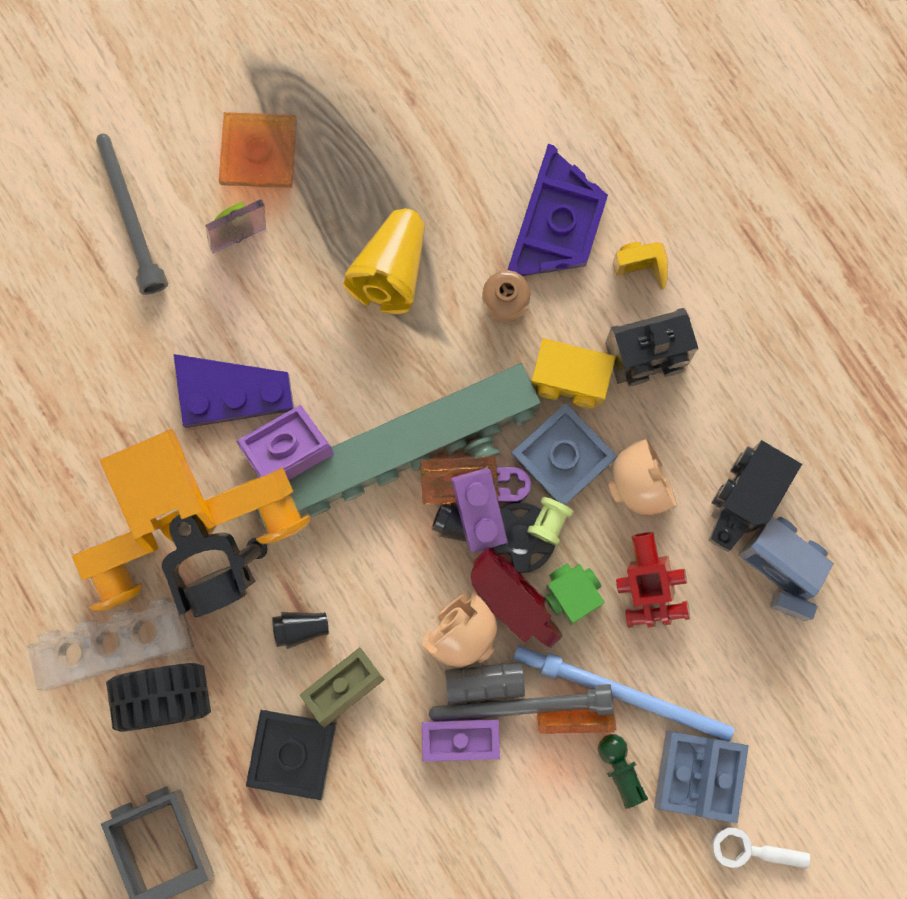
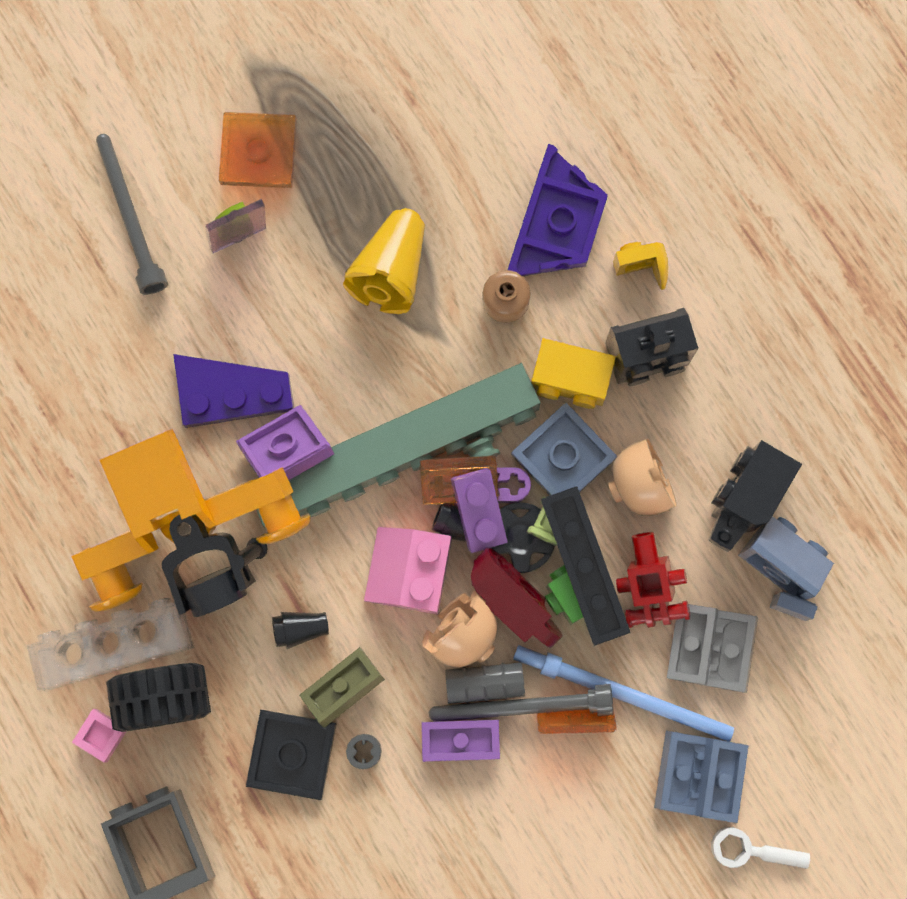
(98, 736): none -> bright pink plate
(351, 751): none -> dark grey bush
(408, 569): none -> bright pink slope
(585, 566): none -> black panel
(613, 751): dark green pin -> none
(713, 648): none -> light grey slope

